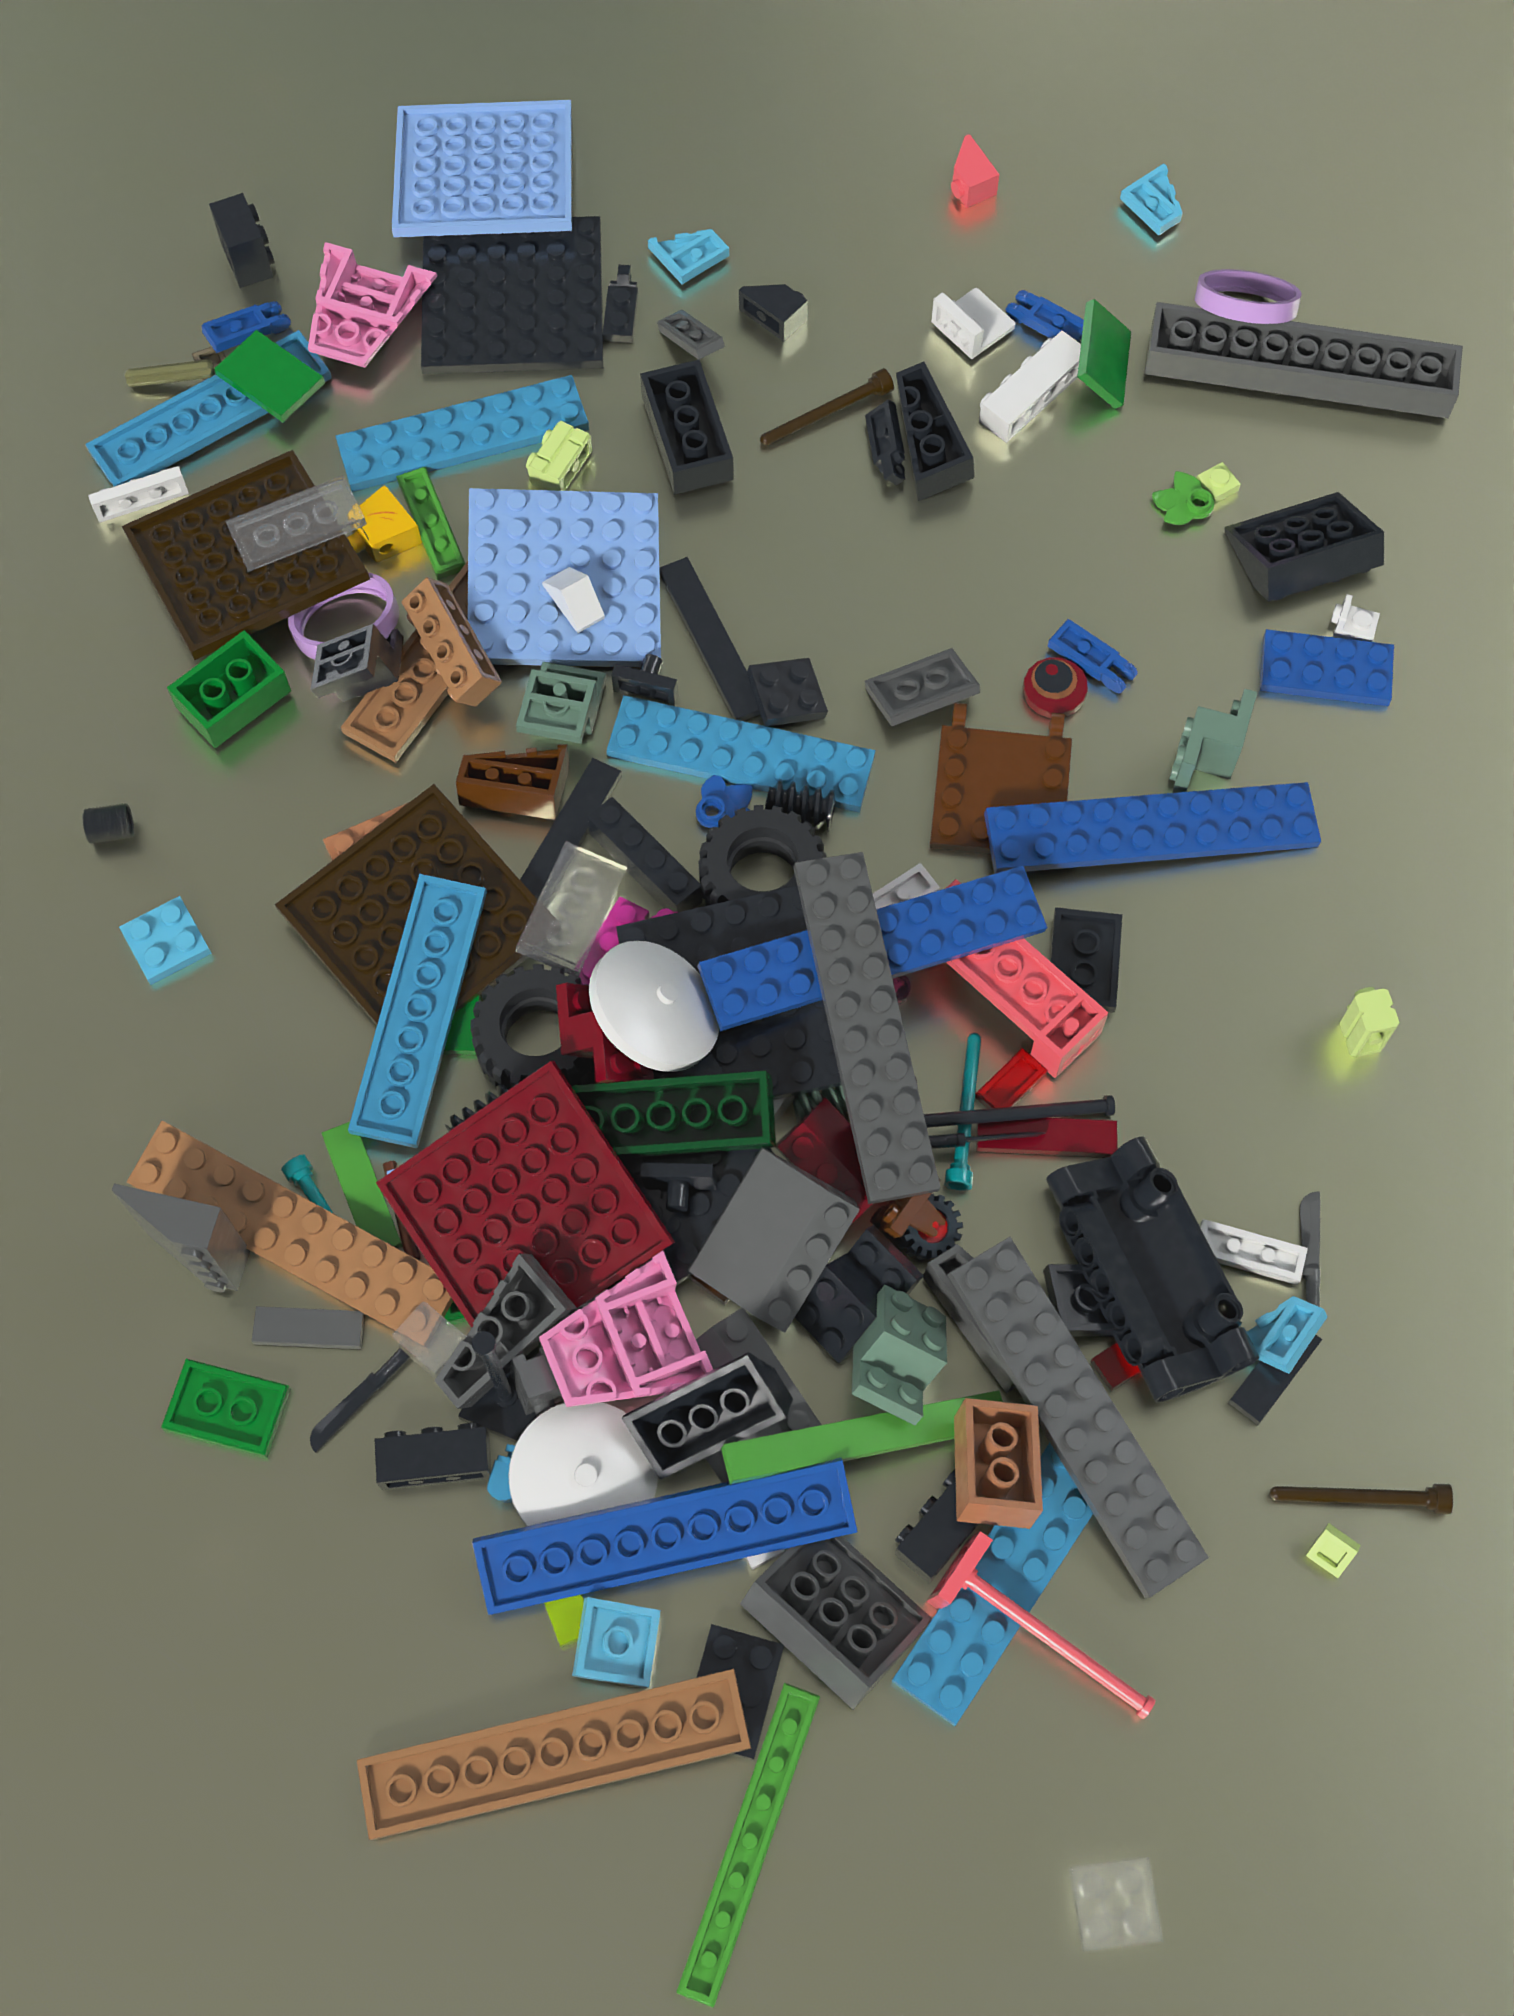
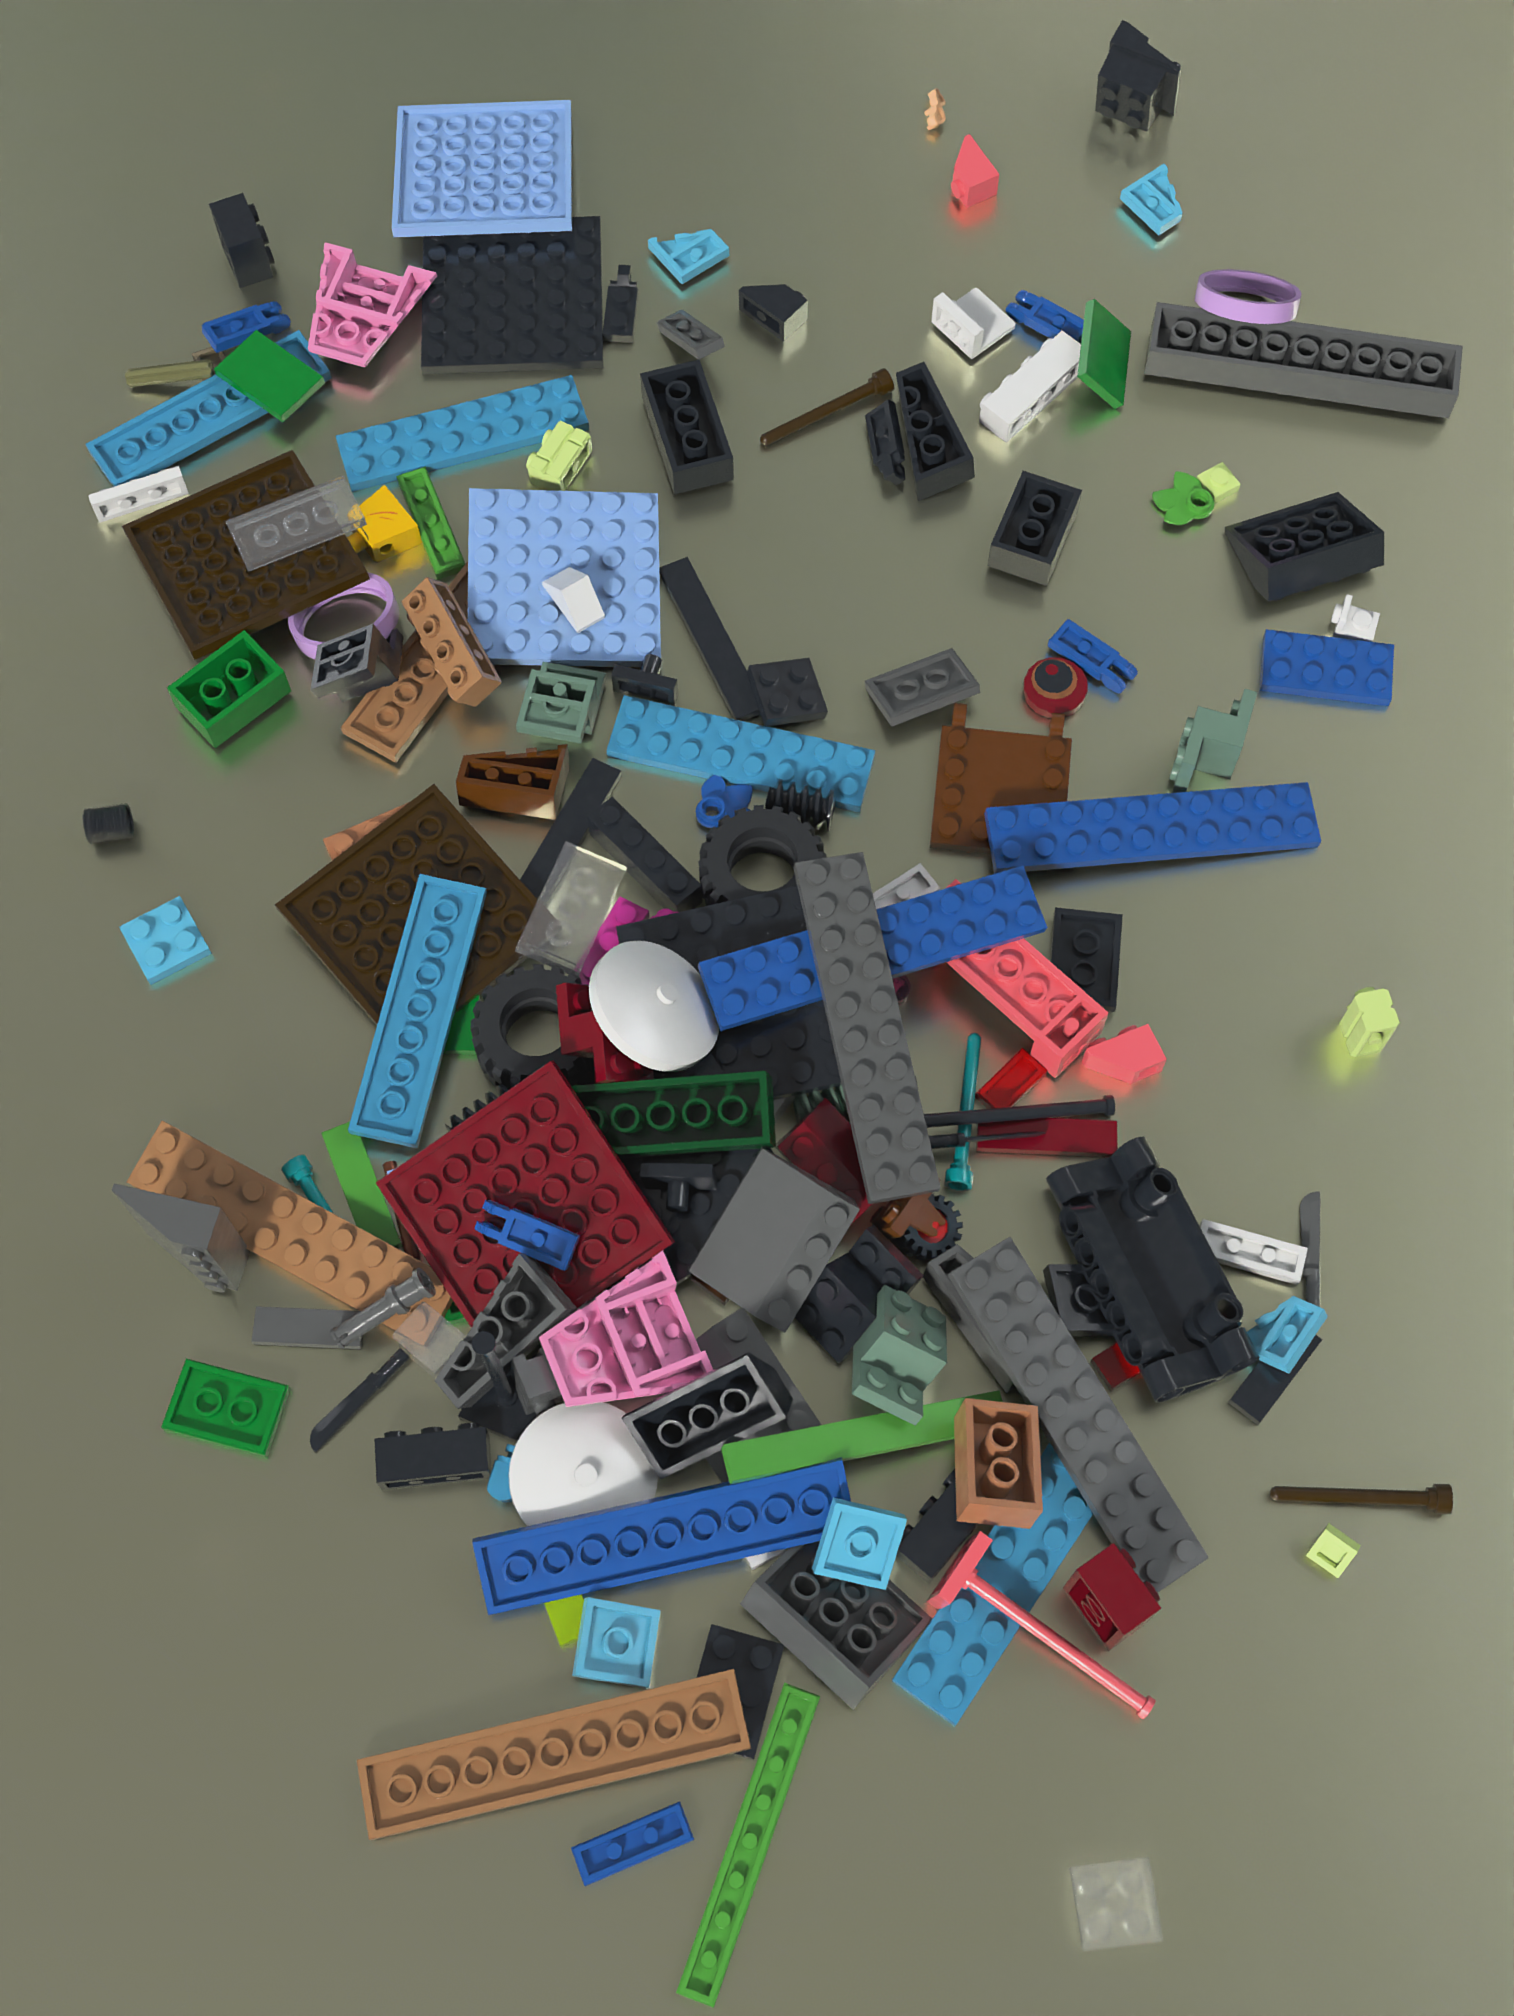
(396, 1300): none -> dark grey pin
(530, 1235): none -> blue hinge
(632, 1843): none -> blue tile
(859, 1543): none -> medium azure plate
(935, 112): none -> light nougat piece
(1034, 527): none -> black brick
(1112, 1595): none -> dark red brick
(1128, 1056): none -> coral slope
(1136, 80): none -> black piece

